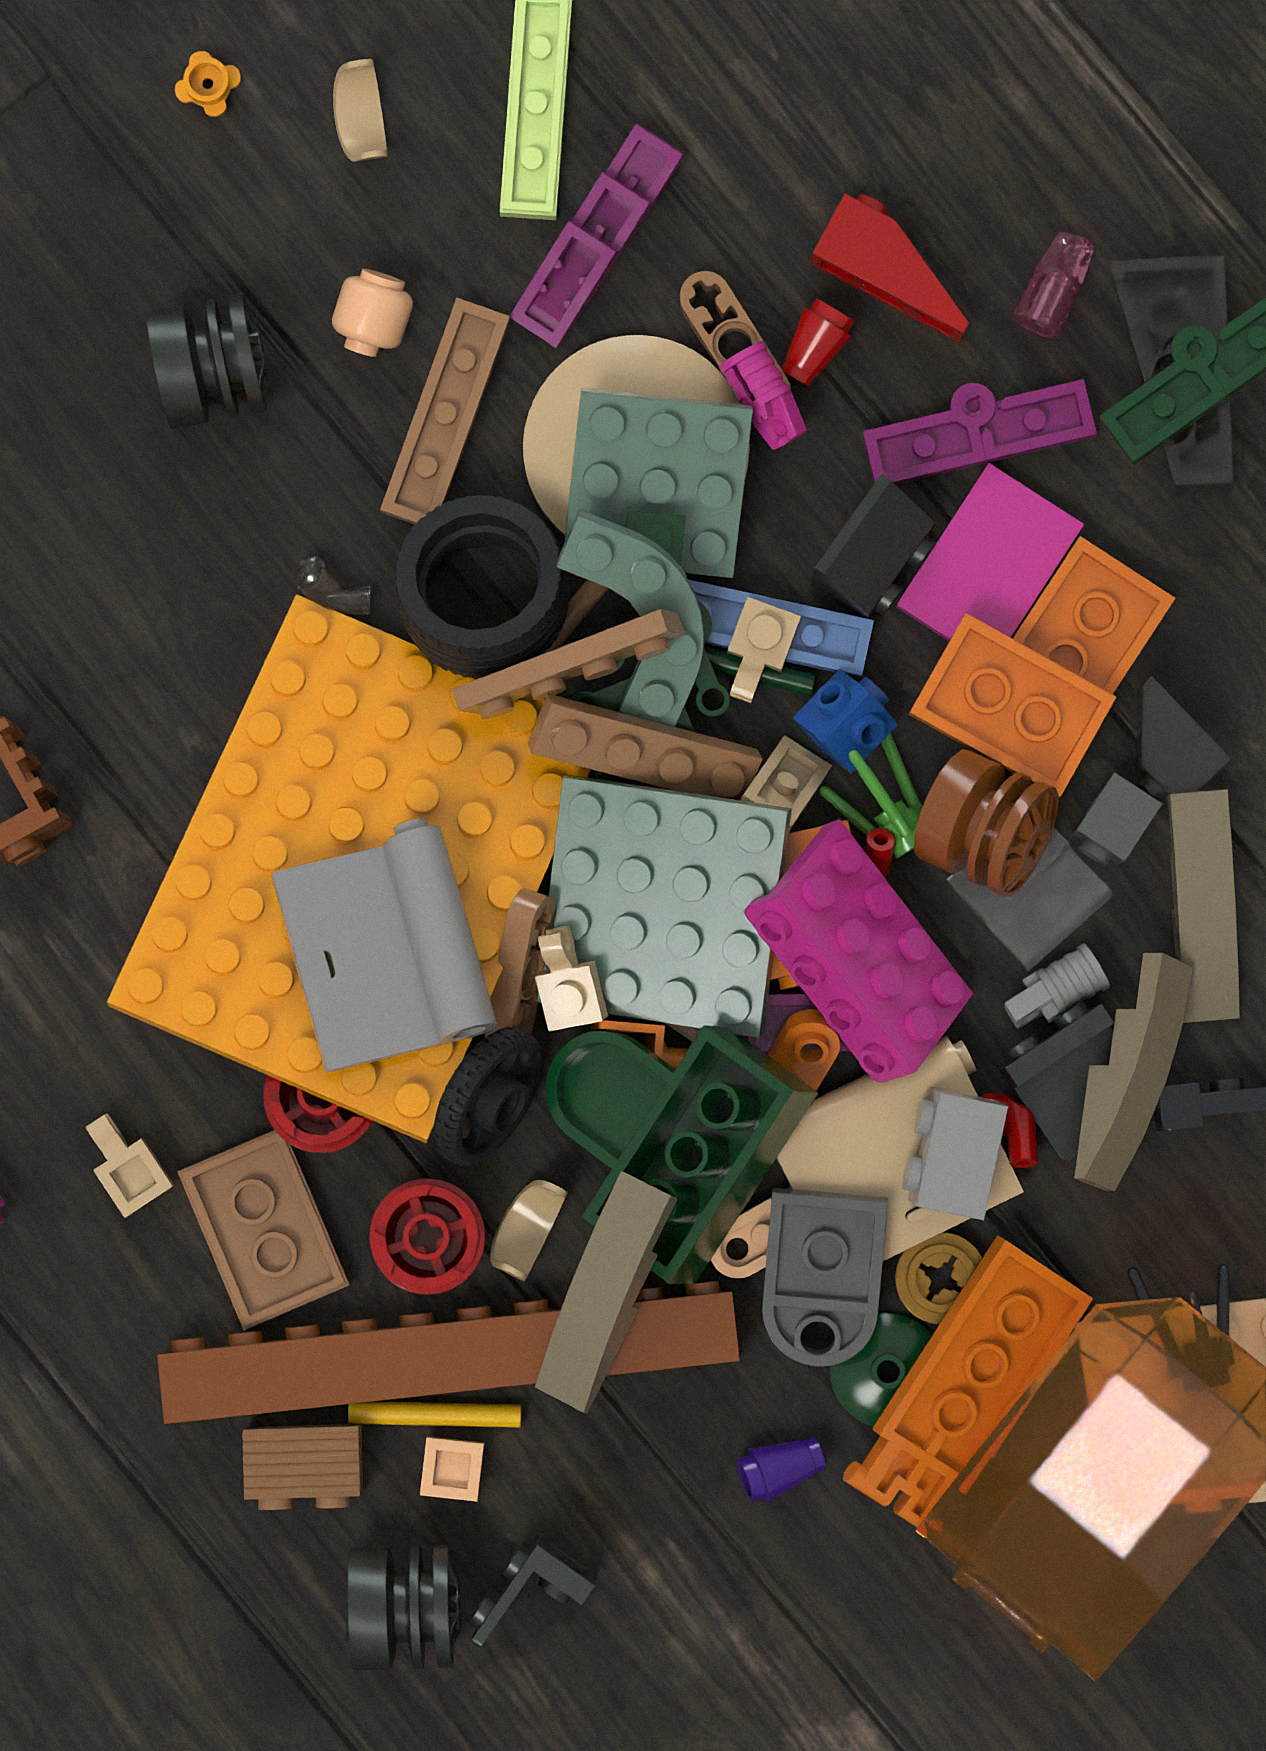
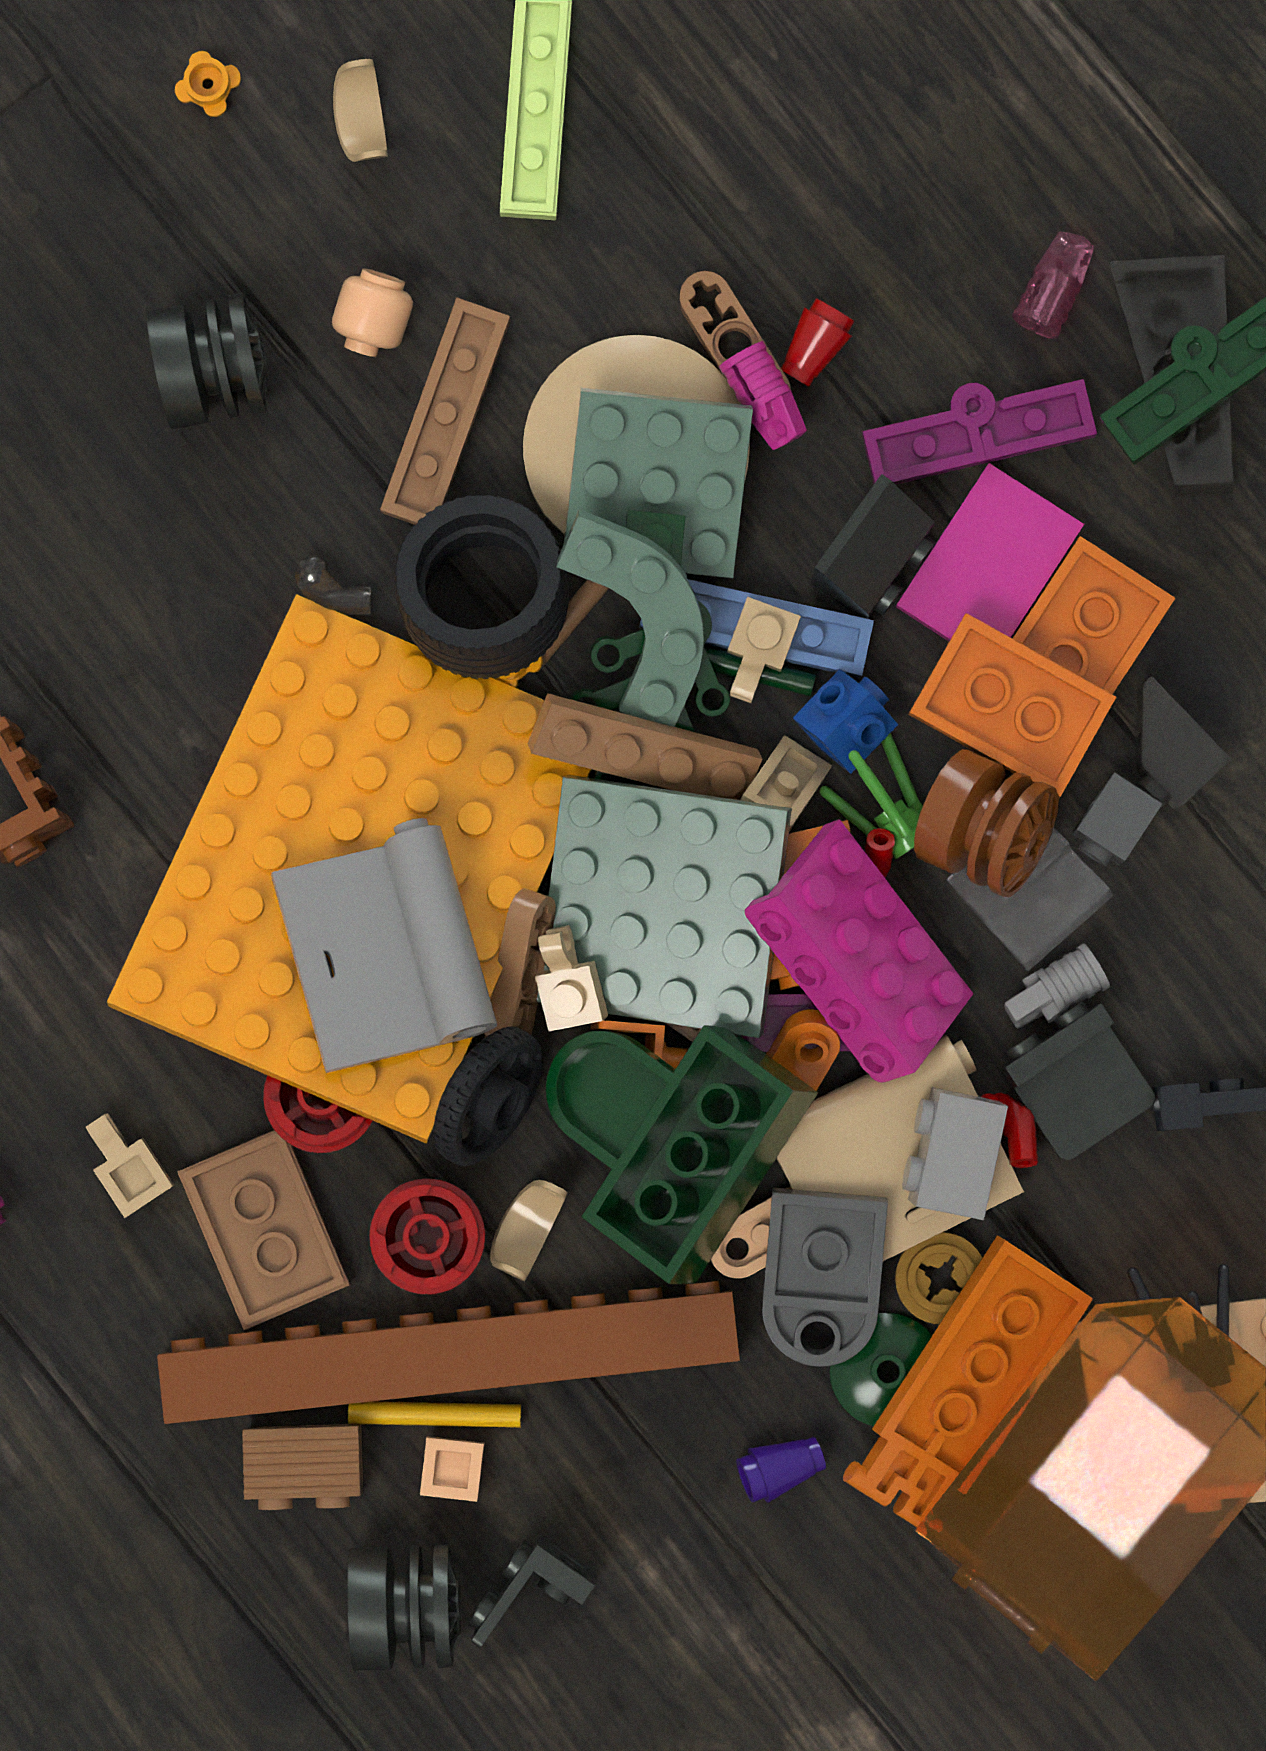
(590, 656): medium nougat plate -> none
(597, 235): magenta slope -> none
(603, 1292): dark tan slope -> none
(879, 259): red slope -> none
(1126, 1091): dark tan slope -> none
(1205, 902): dark tan slope -> none

